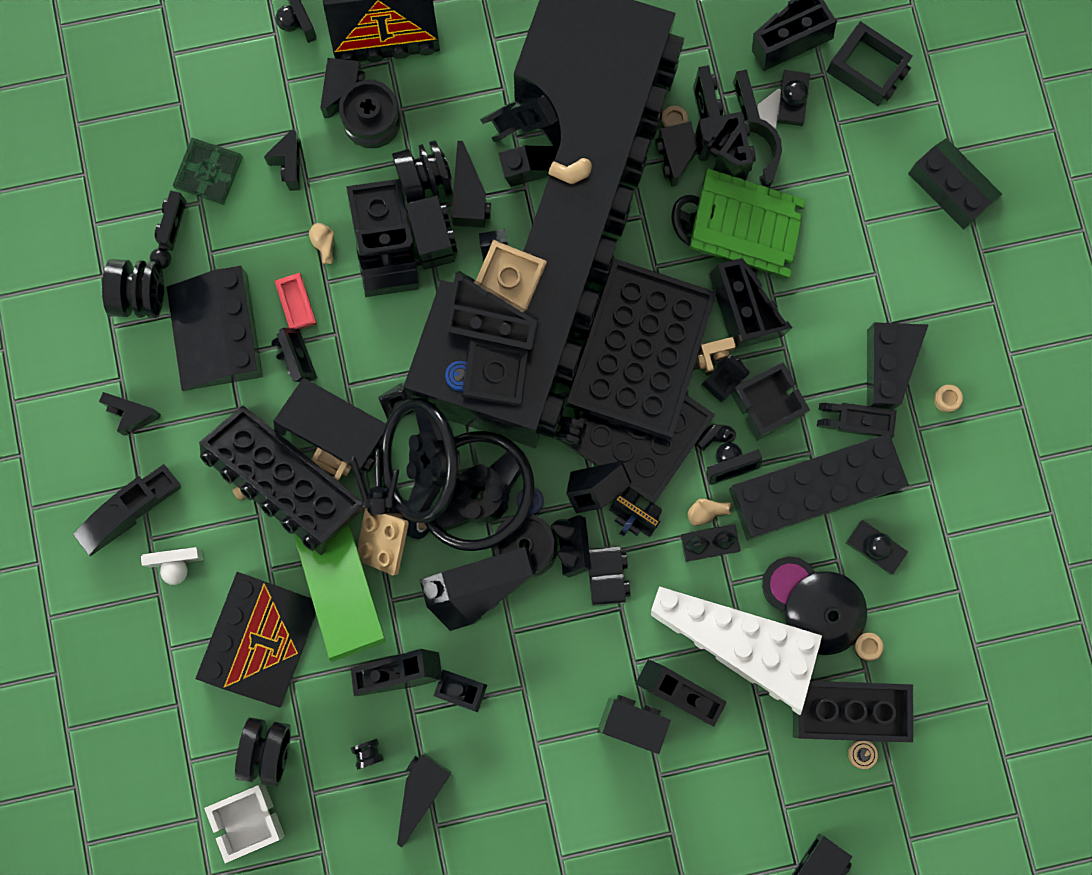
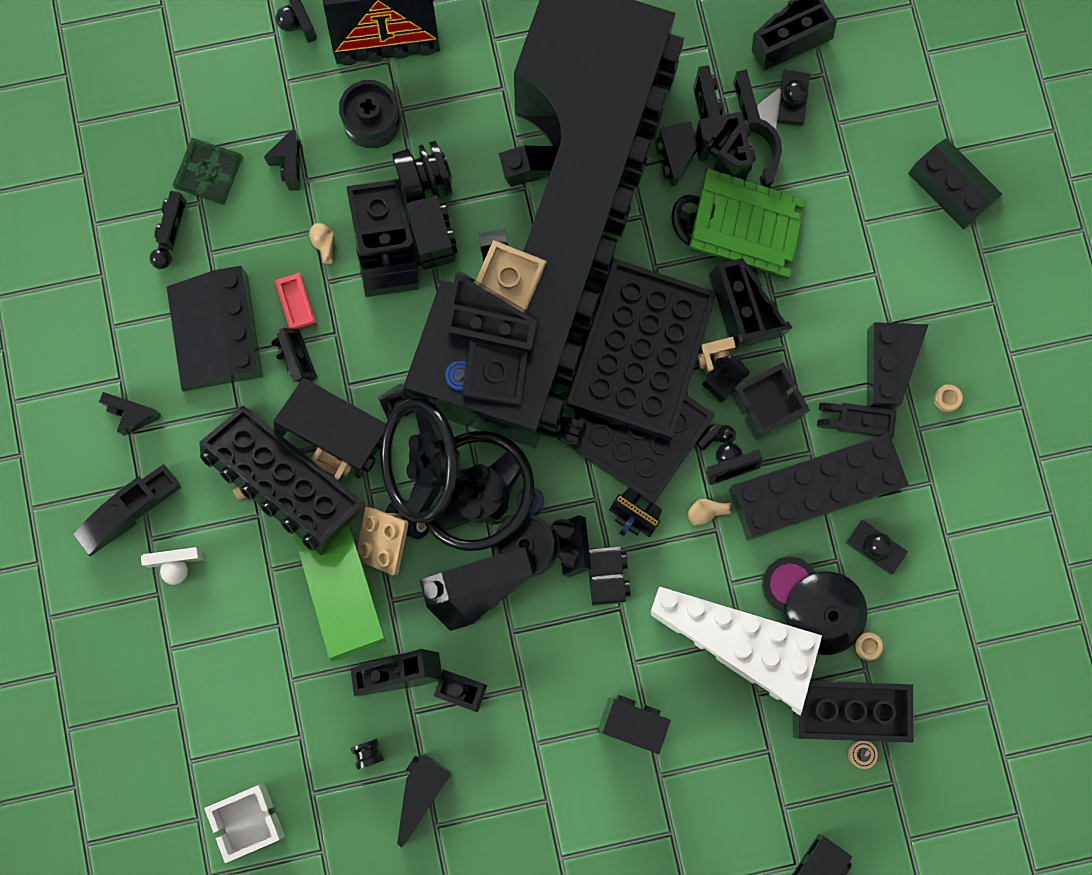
(132, 288): black wheel -> none
(257, 640): black slope -> none
(262, 752): black wheel -> none
(338, 77): black slope -> none
(377, 500): black plant -> none
(469, 196): black slope -> none
(521, 115): black piece -> none
(572, 173): tan arm -> none
(596, 486): black slope -> none
(673, 115): tan tile -> none
(680, 692): black slope -> none
(710, 543): black tile -> none
(857, 81): black window -> none

